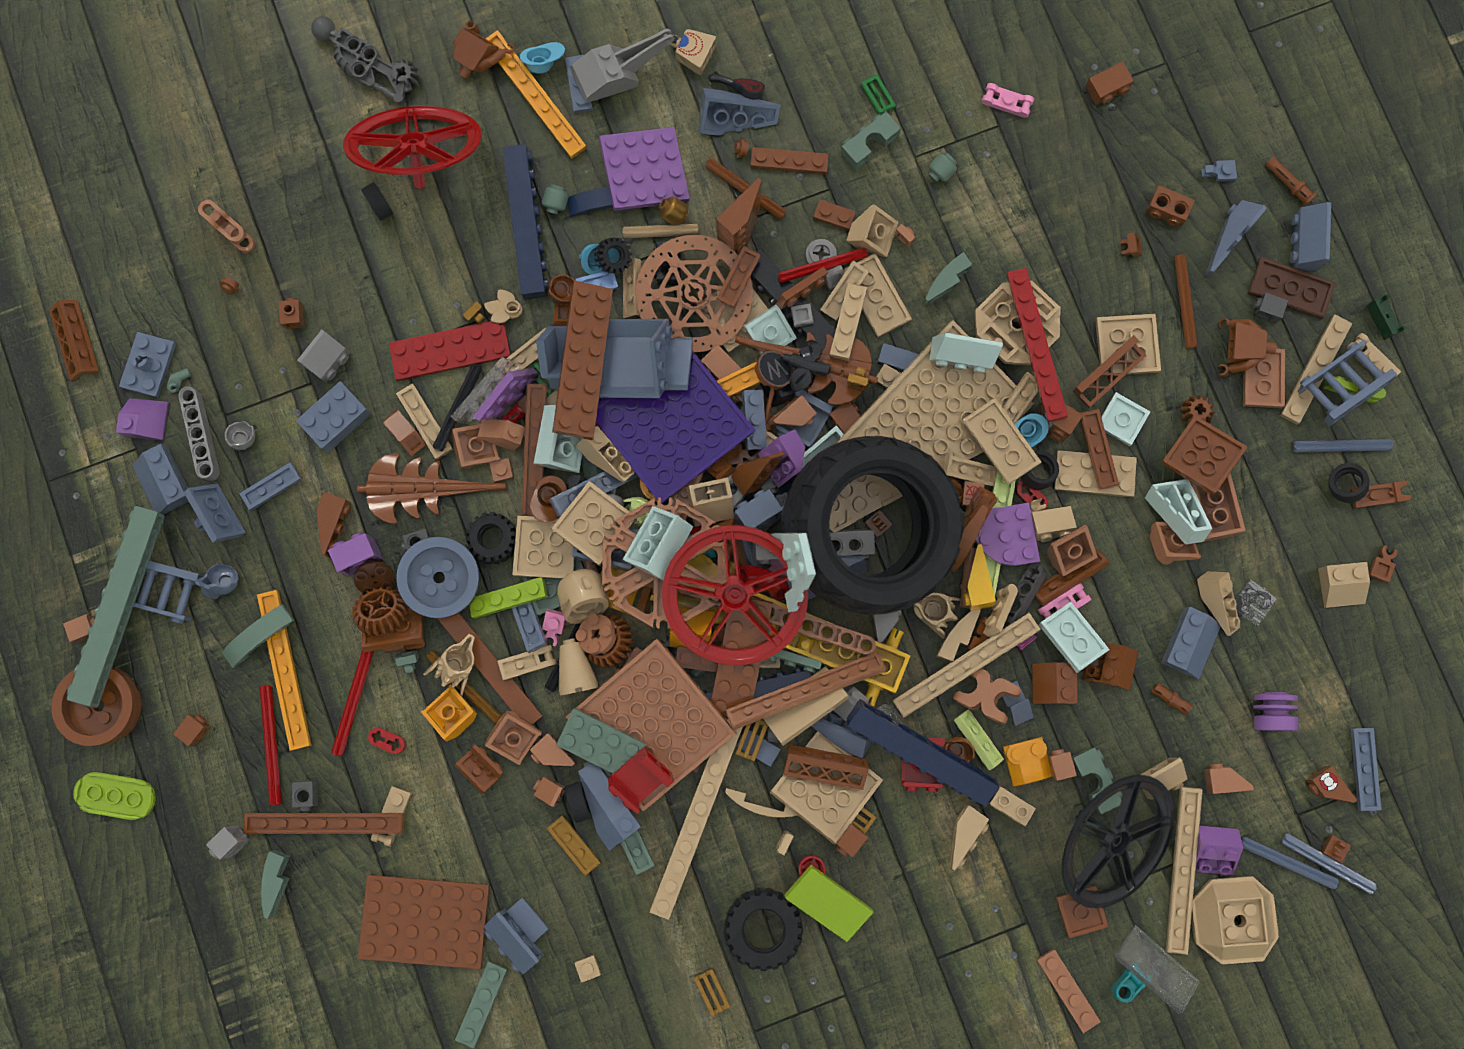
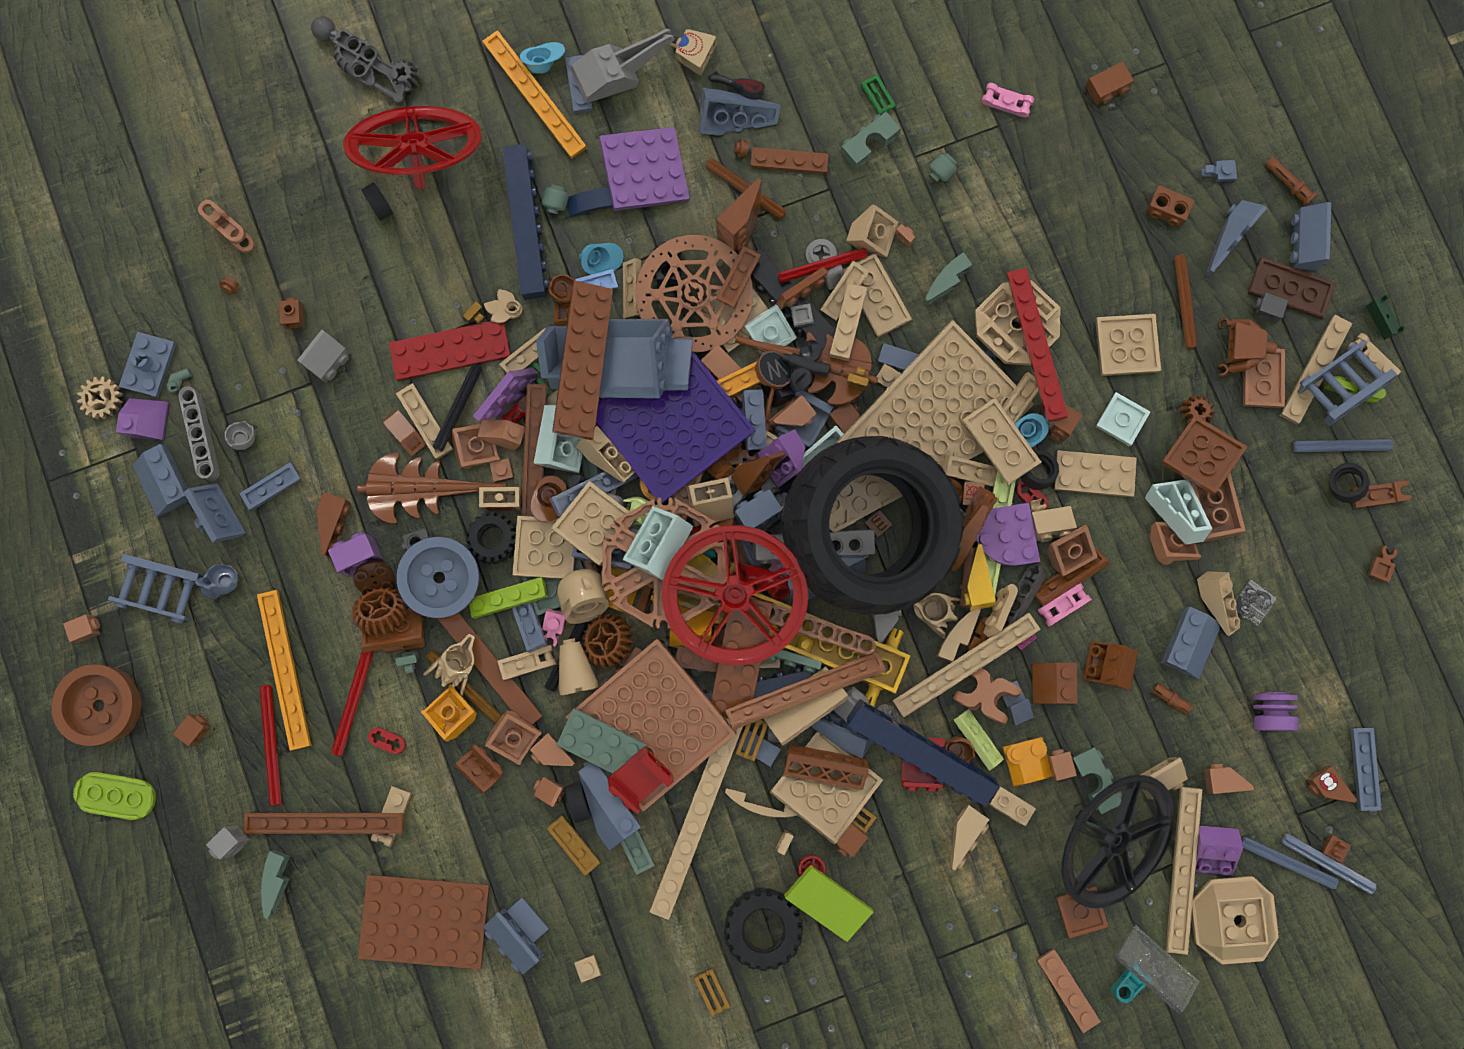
(74, 341): dark orange fence -> none
(92, 404): none -> tan gear
(115, 607): sand green brick -> none
(256, 634): sand green slope -> none
(297, 790): dark grey brick -> none
(333, 417): sand blue brick -> none
(475, 51): dark orange torso -> none
(476, 398): clear tile -> none
(481, 1004): sand green plate -> none
(500, 498): none -> tan brick
(586, 632): nougat plate -> none
(623, 250): black tyre -> none
(660, 230): tan axle -> none
(673, 210): pearl gold head -> none
(800, 566): light aqua wing -> none
(834, 215): dark orange plate -> none
(964, 352): light aqua slope -> none
(1074, 637): light aqua plate -> none
(1098, 449): dark orange tile -> none
(1108, 364): dark orange fence -> none
(1134, 245): dark orange tile -> none
(1344, 584): tan slope -> none

